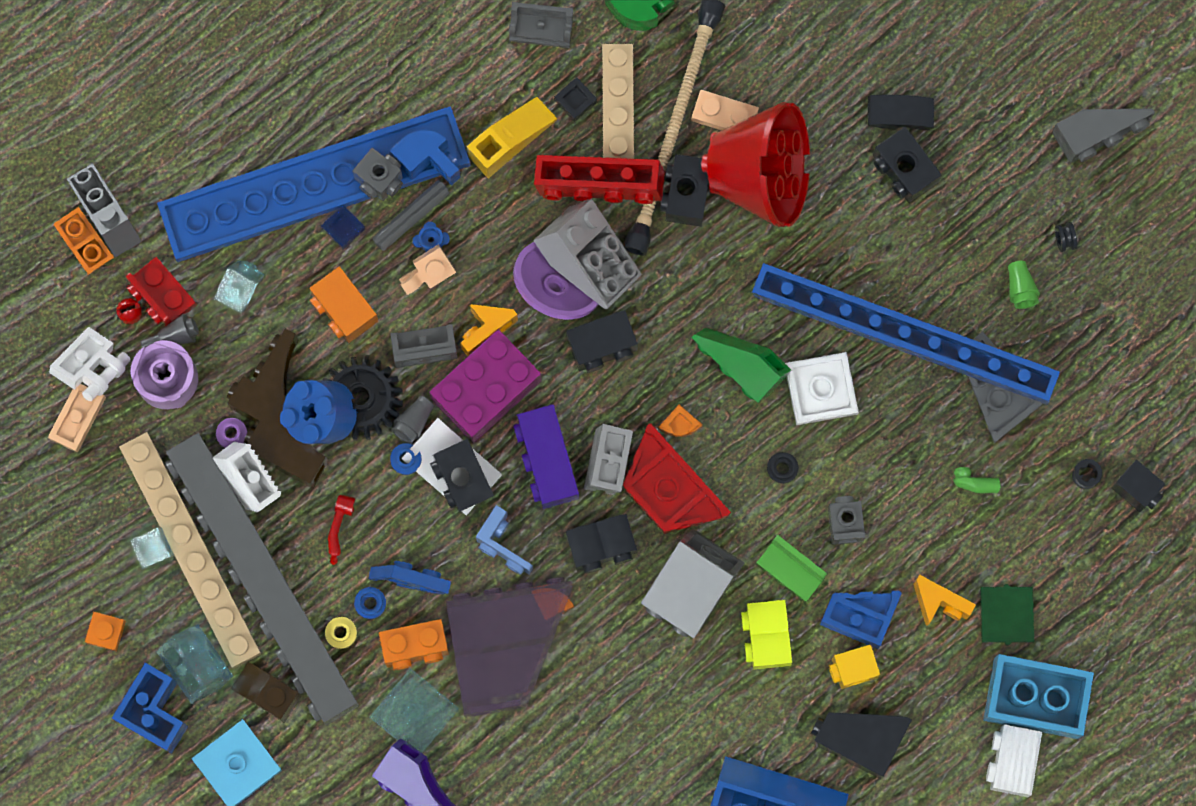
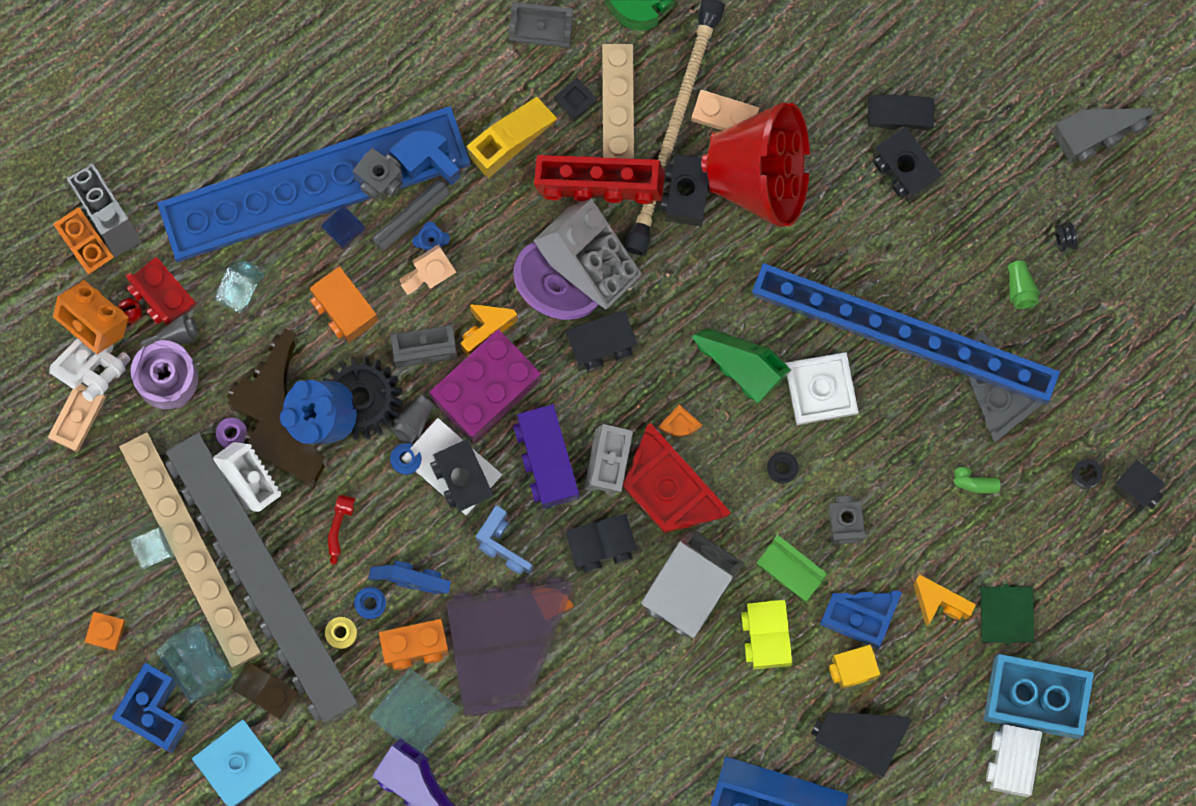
(90, 317): none -> orange brick

